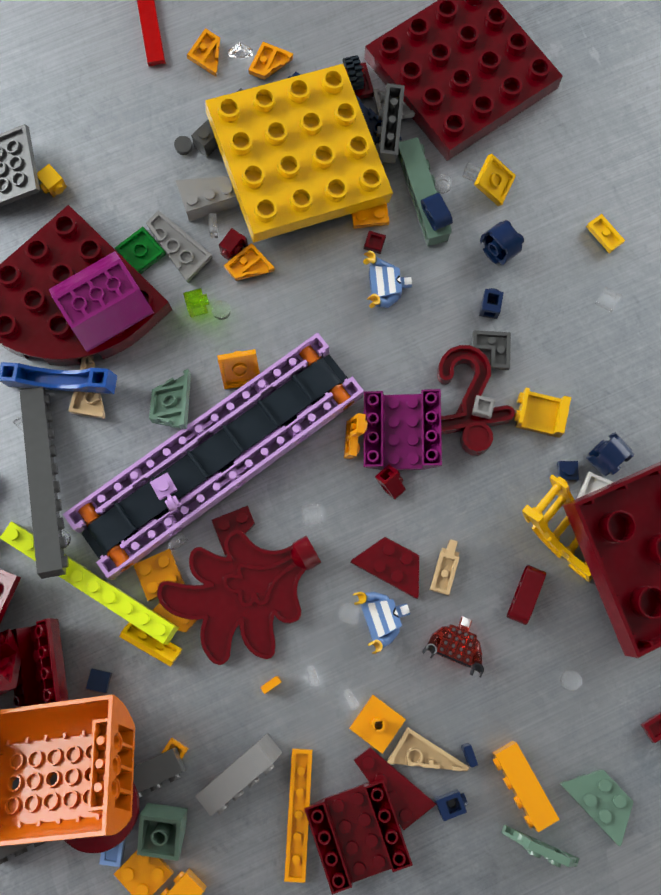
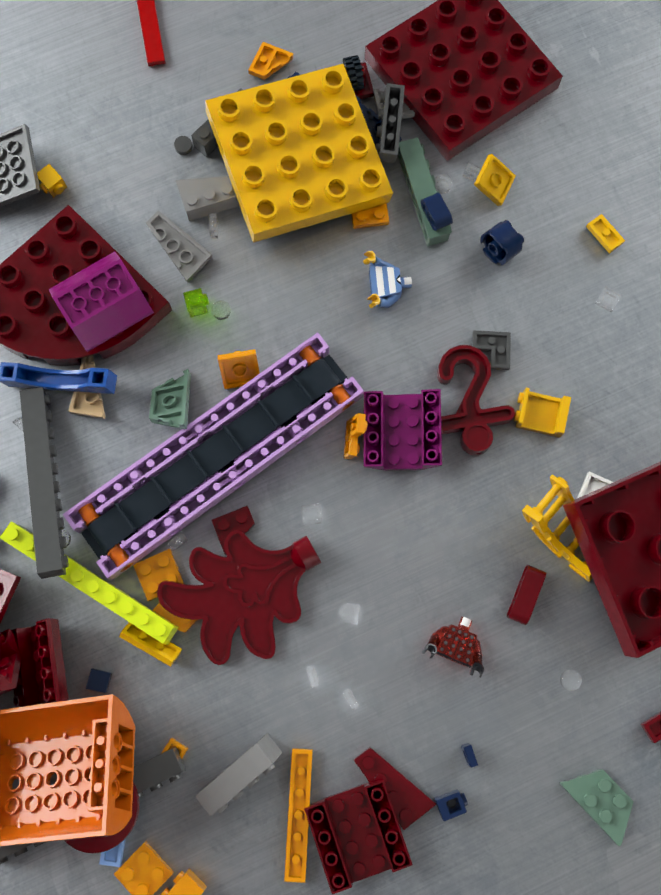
(140, 250): green tile -> none
(161, 831): sand green slope -> none
(164, 488): lavender plate -> none
(206, 52): light orange wing -> none
(232, 244): dark red brick -> none
(240, 51): clear tile -> none
(248, 264): light orange wing -> none
(271, 684): light orange tile -> none
(374, 242): dark red tile -> none
(377, 724): light orange tile -> none
(381, 617): torso -> none
(391, 481): dark red brick -> none
(392, 565): dark red wing -> none
(418, 751): tan wing -> none
(445, 569): tan hinge -> none
(483, 407): light grey tile -> none
(491, 310): dark blue brick -> none
(525, 786): light orange brick -> none
(537, 848): sand green wing -> none
(568, 470): dark blue plate -> none
(609, 455): dark blue brick -> none

